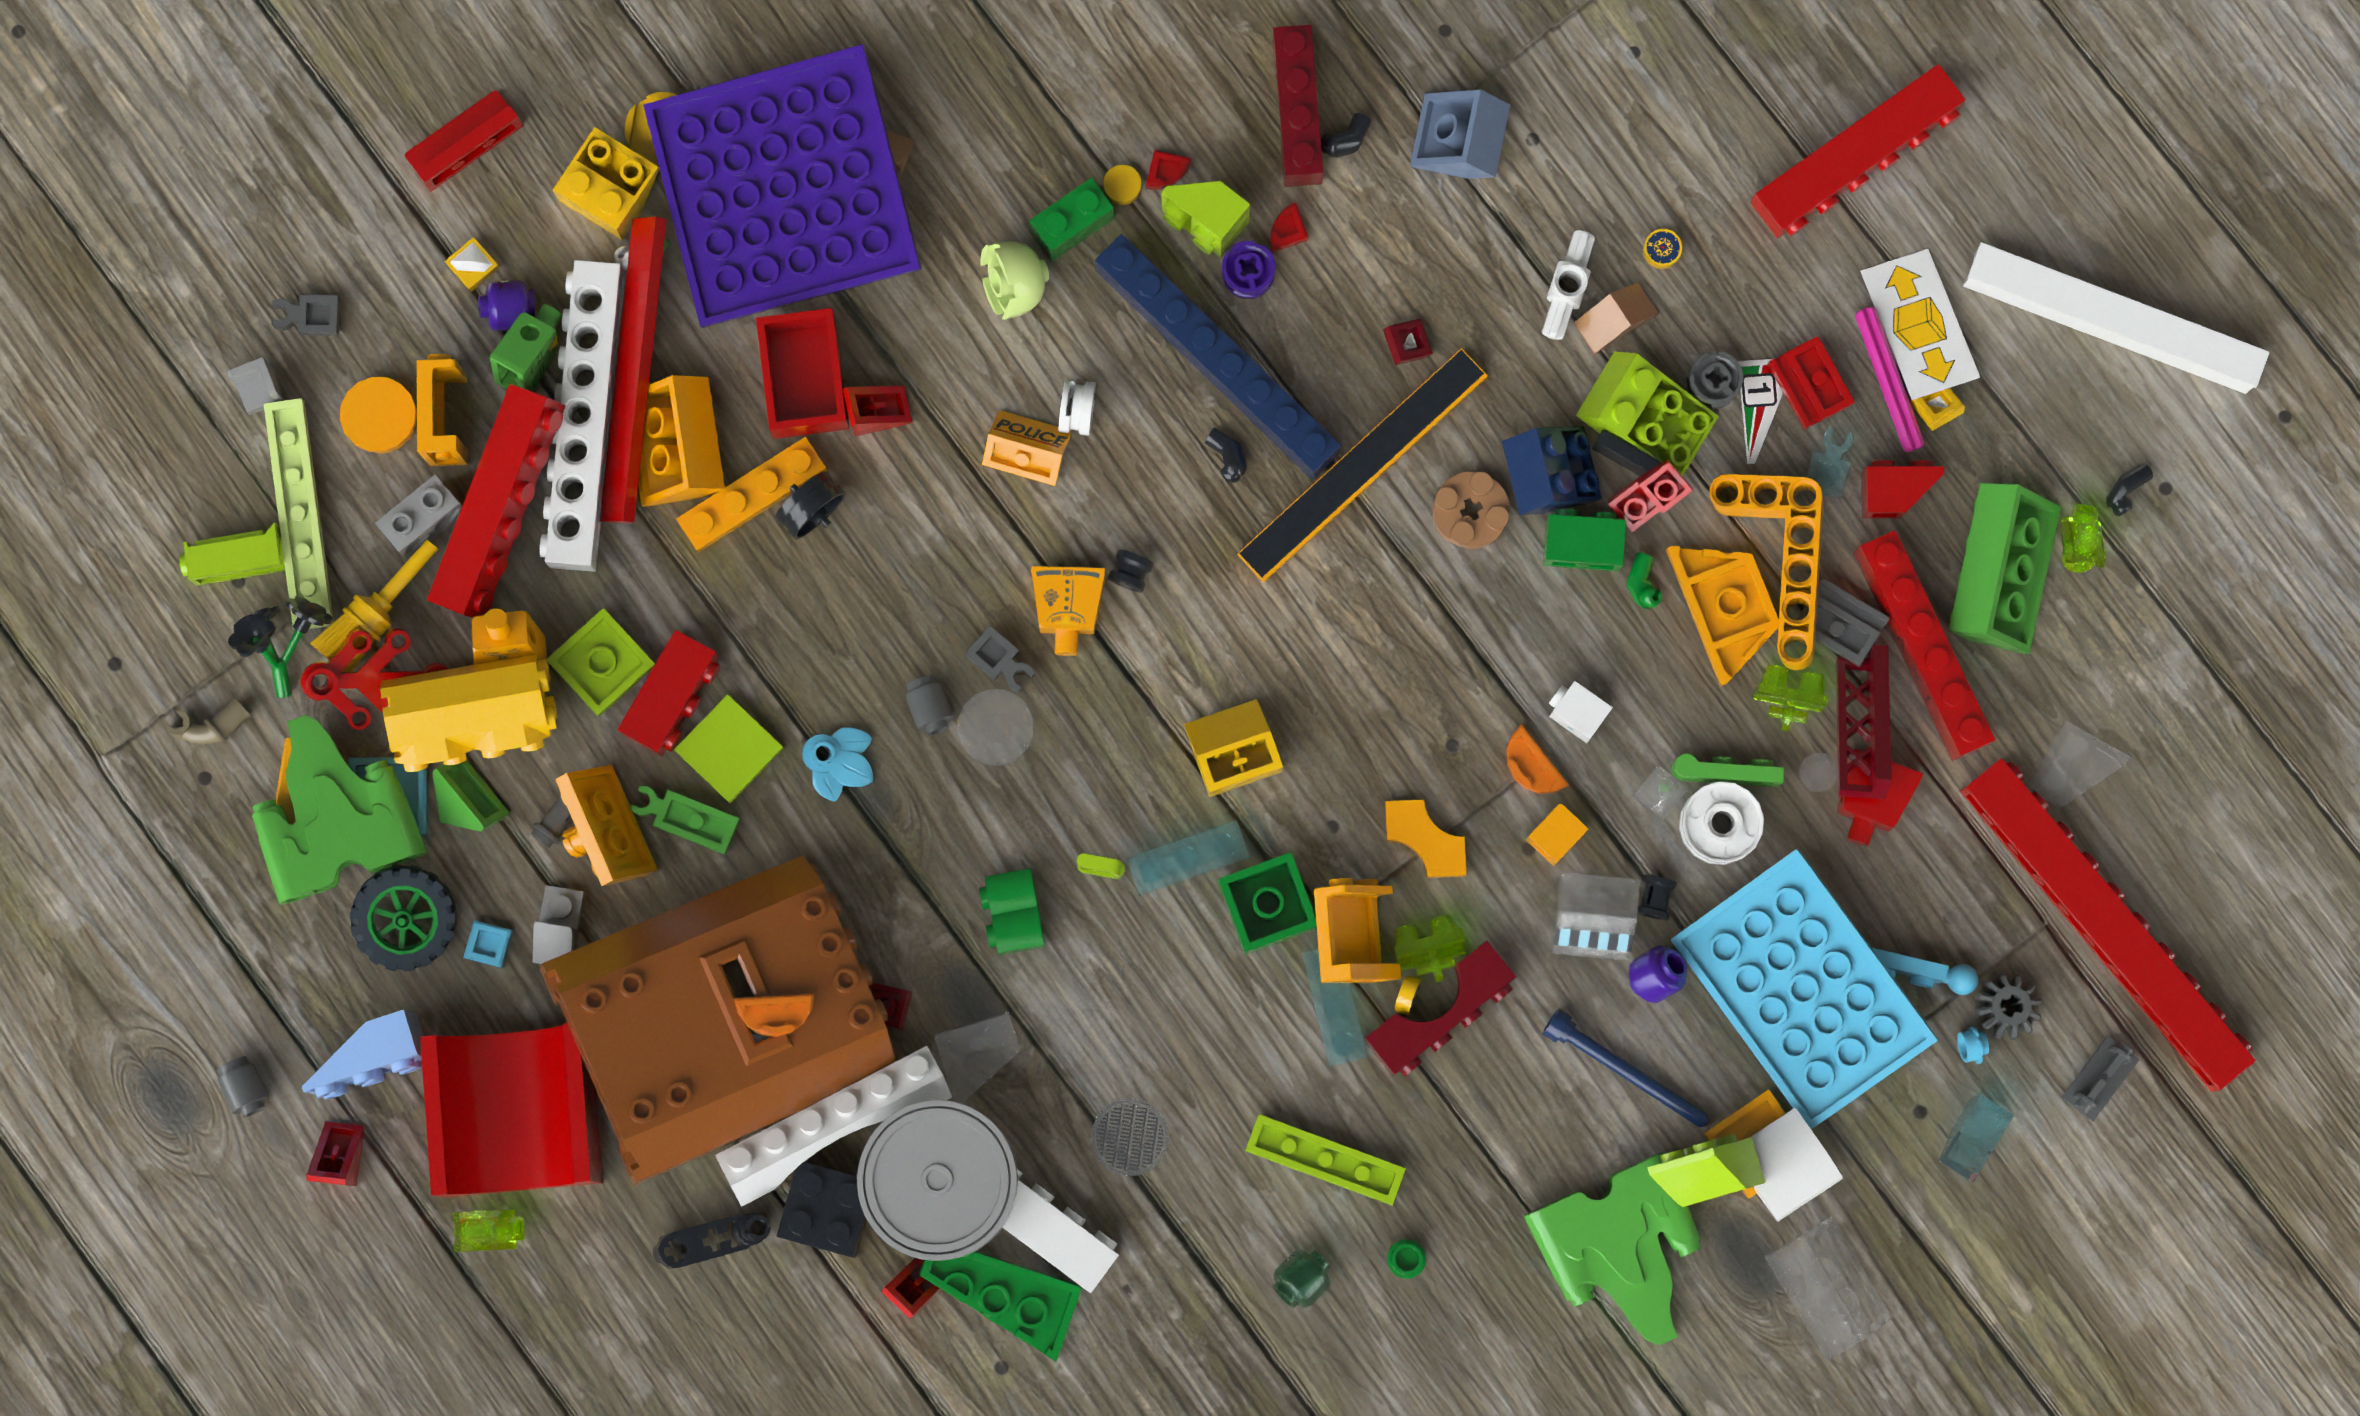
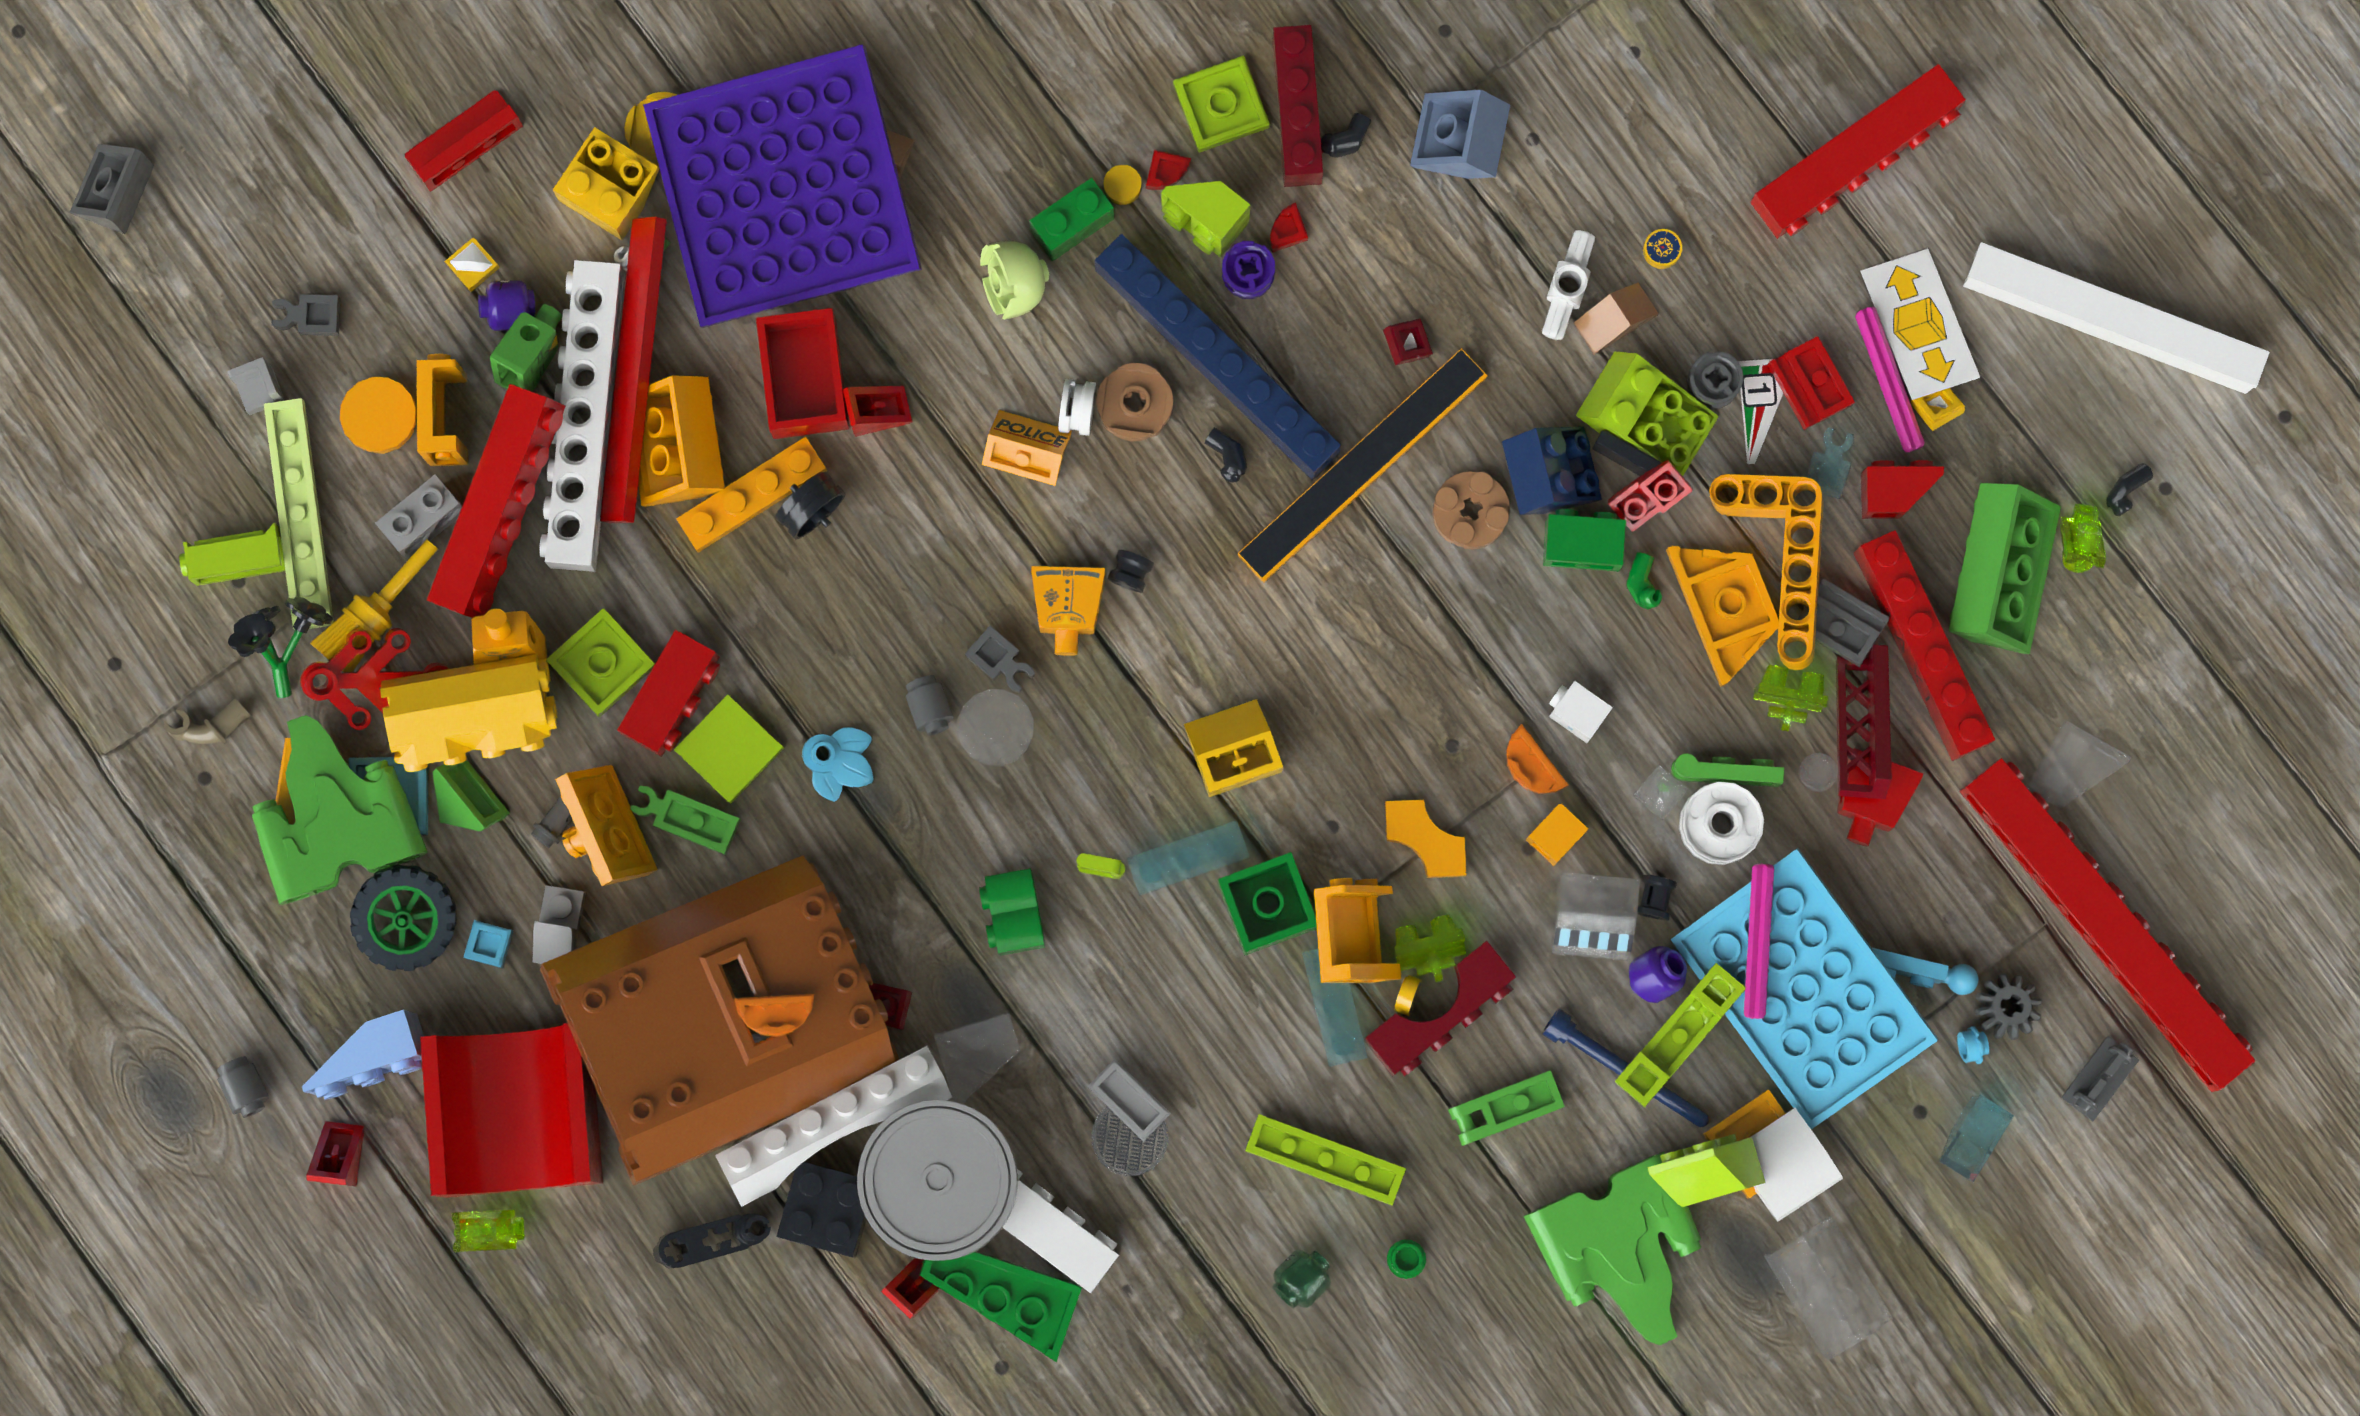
(112, 187): none -> dark grey slope
(1120, 386): none -> medium nougat plate
(1129, 1100): none -> light grey tile
(1221, 104): none -> lime tile
(1508, 1107): none -> bright green plate
(1680, 1035): none -> lime slope
(1758, 941): none -> dark pink axle

